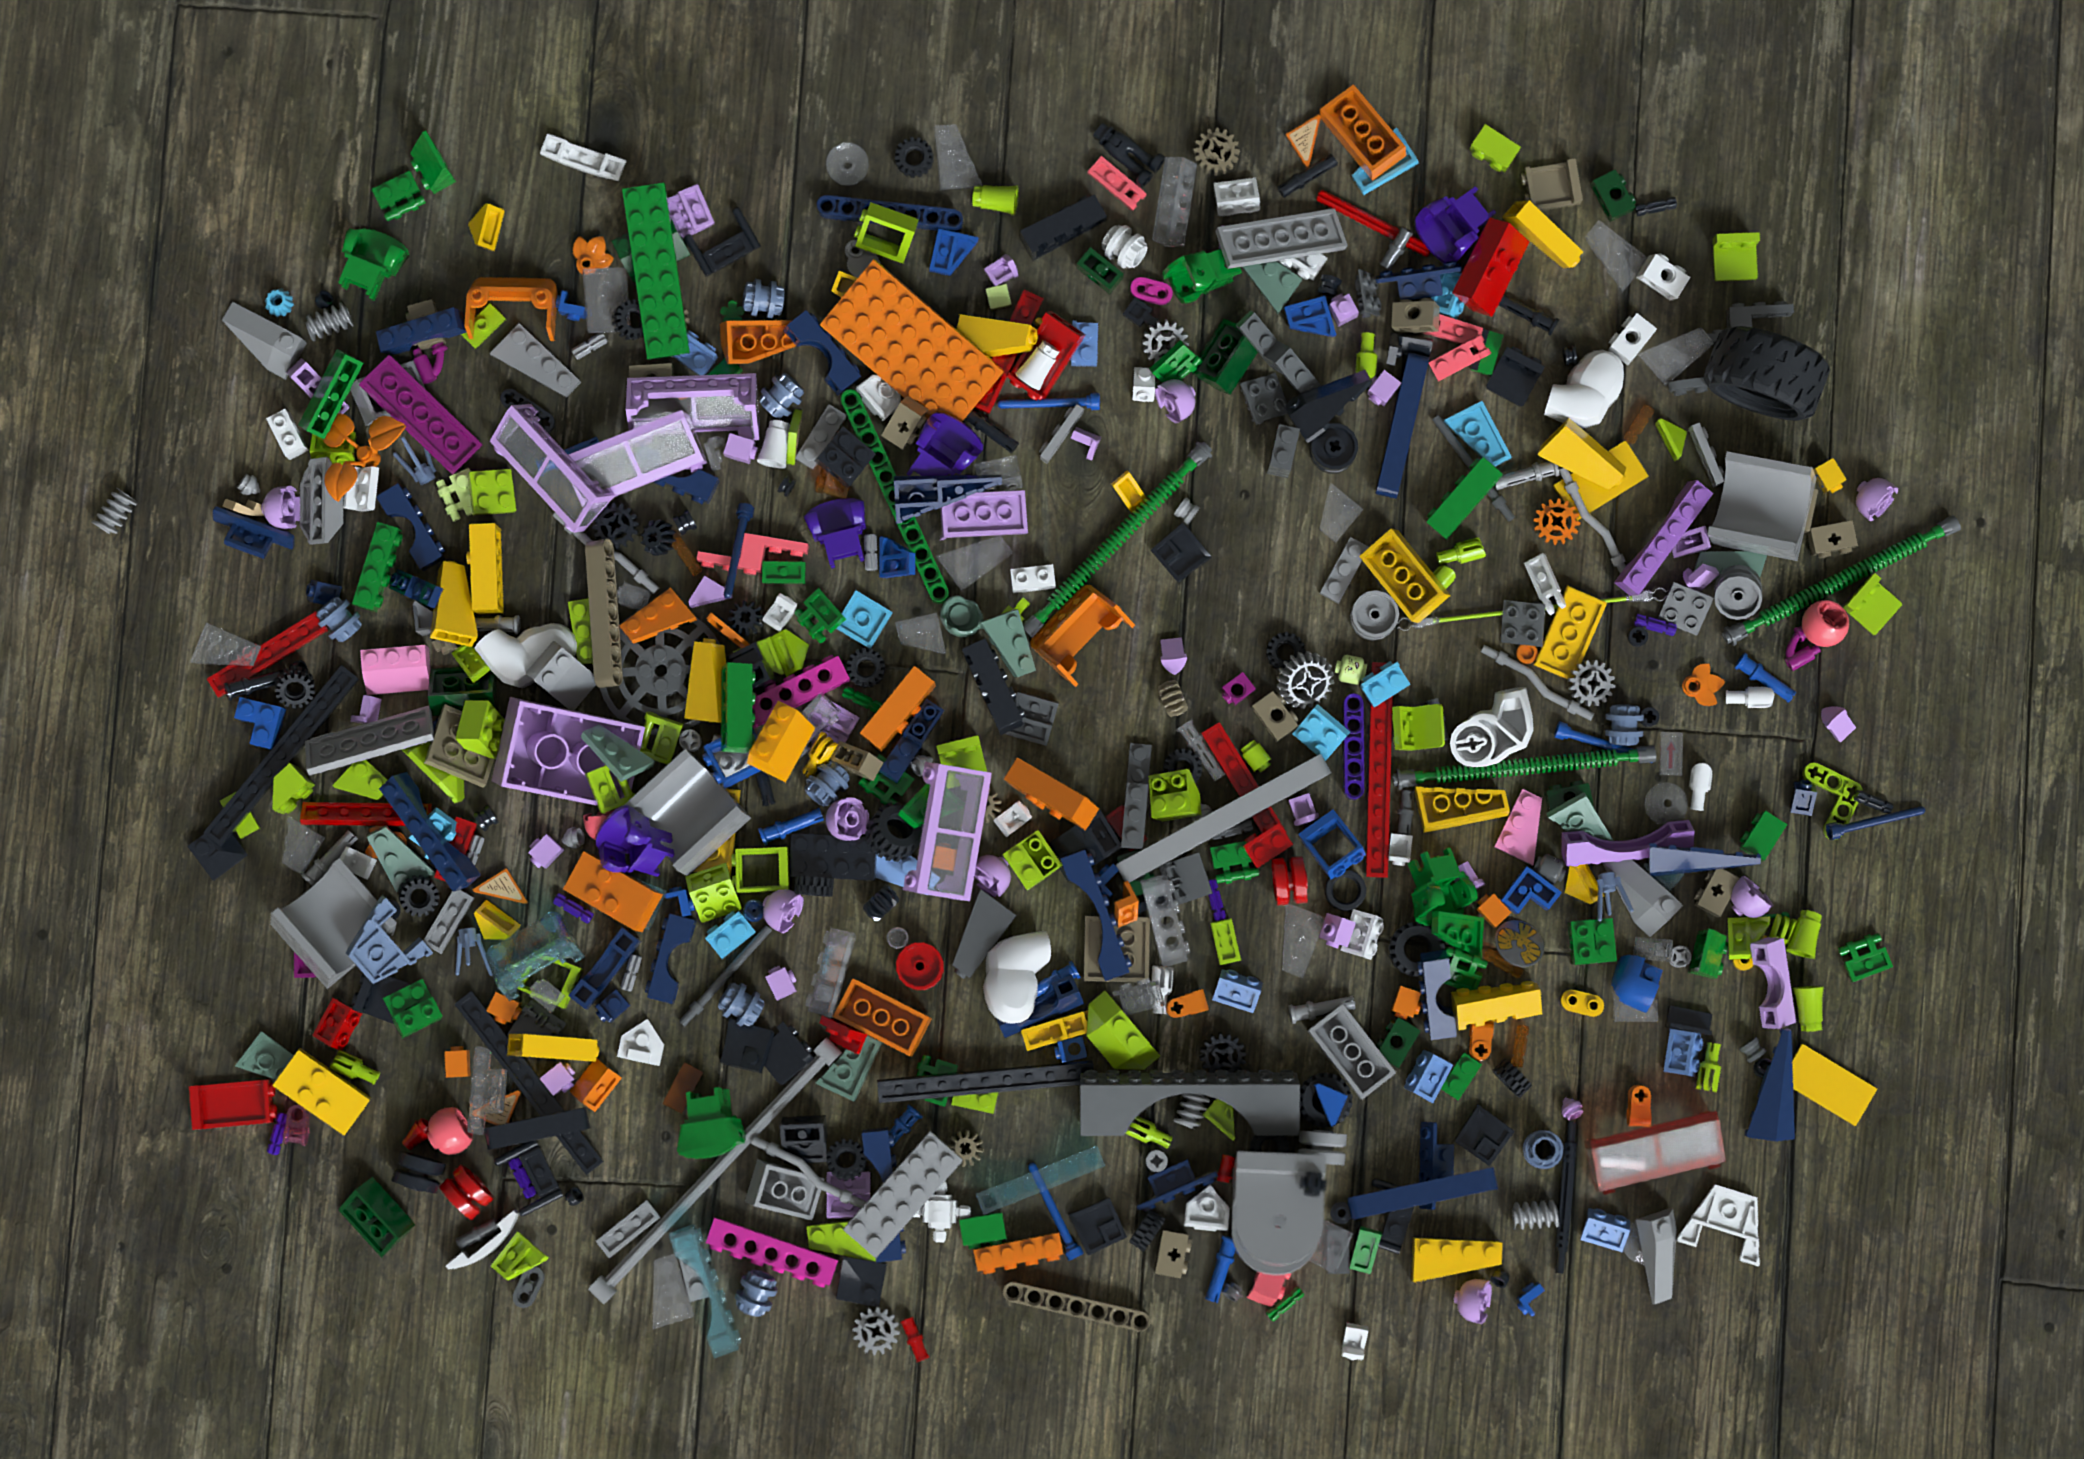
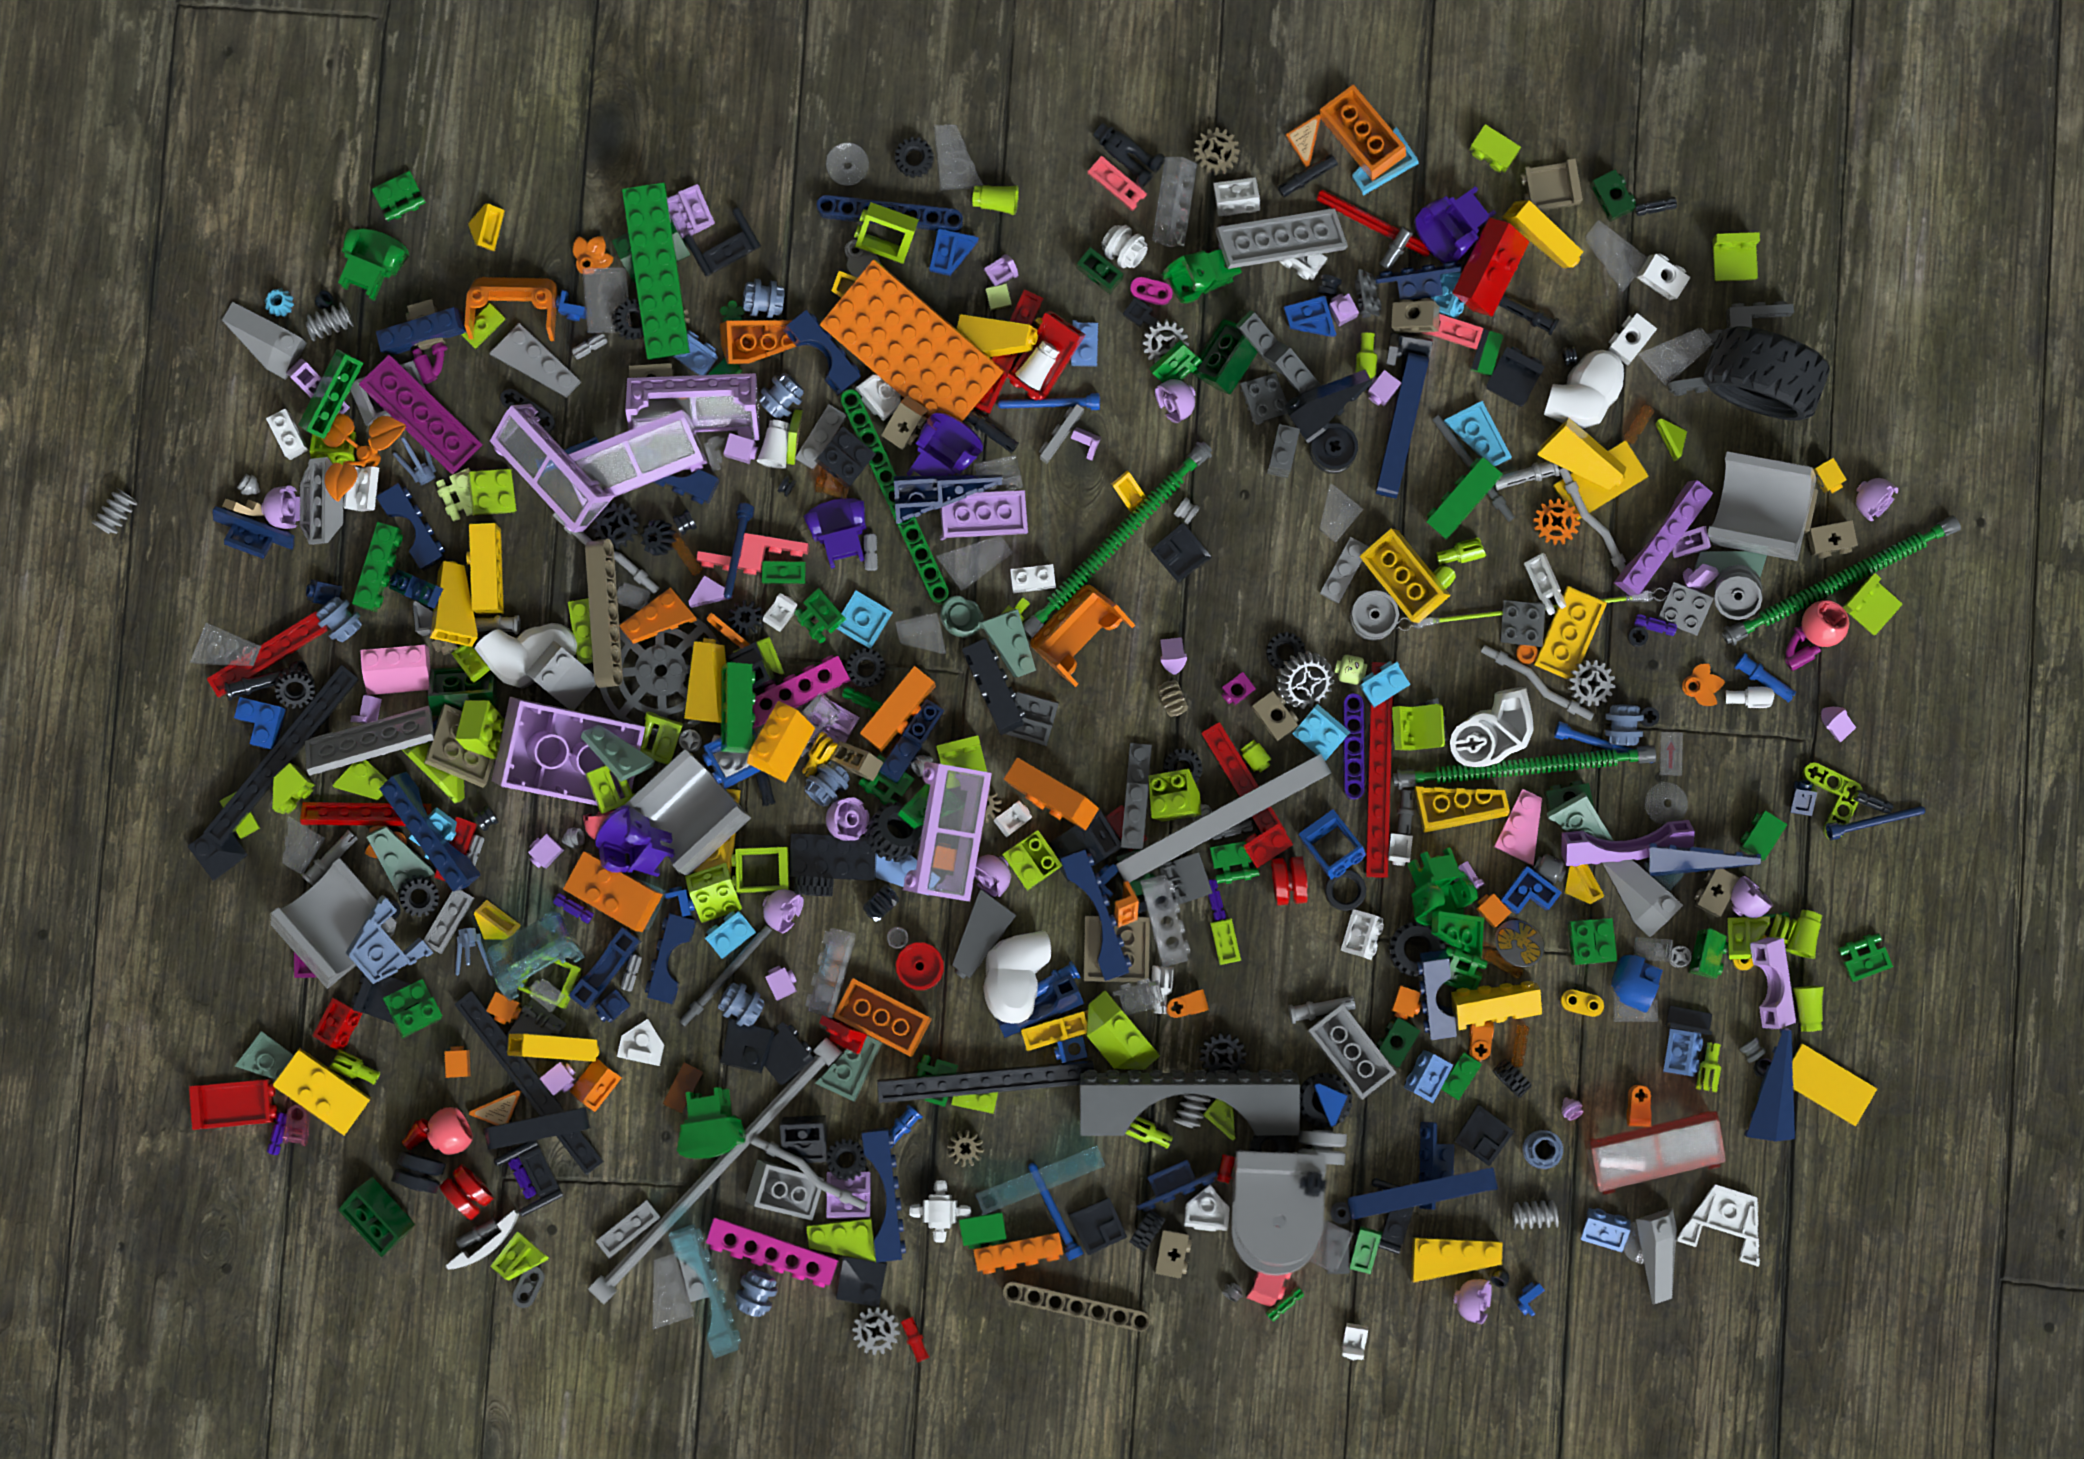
(358, 862): white bracket -> none
(431, 164): green slope -> none
(486, 1091): clear bracket -> none
(502, 886): tile -> none
(574, 1196): black hinge -> none
(582, 158): white slope -> none
(753, 910): dark blue tile -> none
(780, 830): blue pin -> none
(790, 651): lime slope -> none
(895, 559): blue wing -> none
(902, 1194): light grey plate -> none
(1062, 226): black wedge -> none
(1143, 385): white bracket -> none
(1156, 1158): light grey wheel -> none
(1215, 772): clear pin -> none
(1225, 1258): blue pin -> none
(1237, 990): medium blue bracket -> none
(1274, 282): sand green wing -> none
(1300, 938): clear wing -> none
(1303, 810): lavender tile -> none
(1336, 930): lavender brick -> none
(1459, 358): coral plate -> none
(1565, 1197): black axle -> none
(1606, 884): sand blue plant -> none
(1700, 784): white arm -> none
(1707, 454): light grey plate -> none

